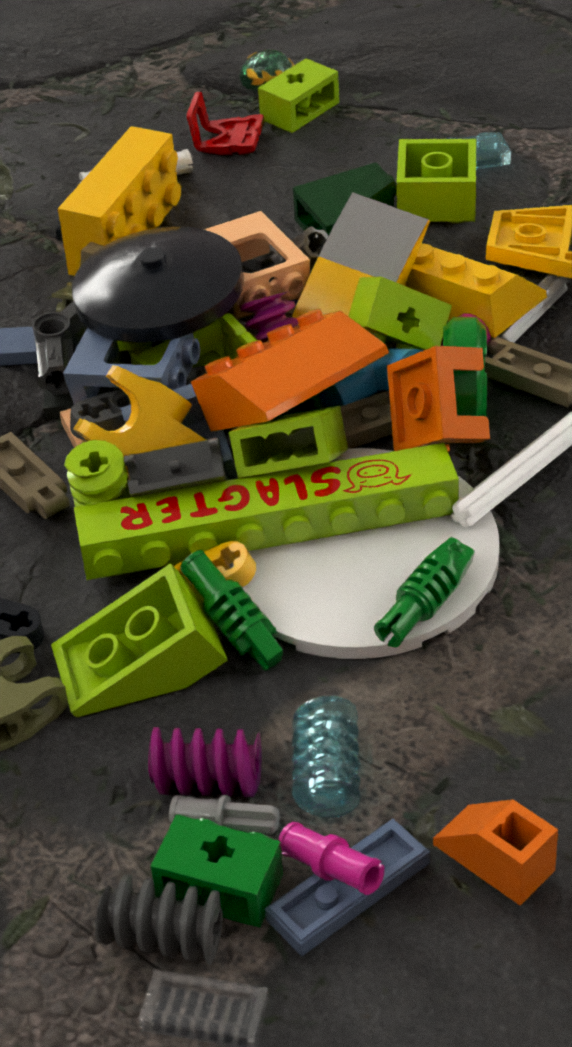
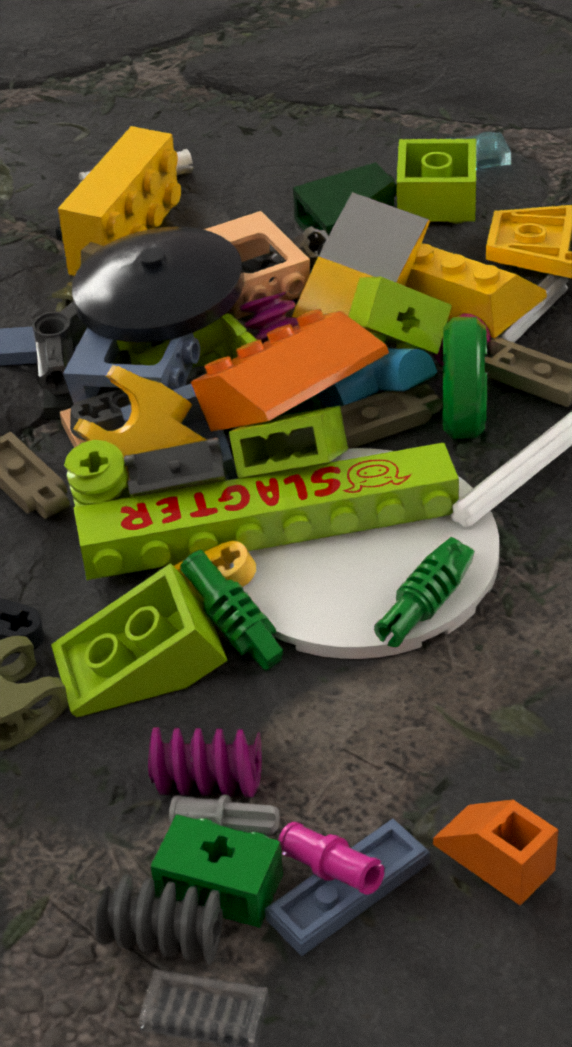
(234, 133): red piece -> none
(263, 67): clear green hair -> none
(299, 95): lime brick -> none
(326, 757): clear light blue piece -> none
(425, 398): orange panel -> none

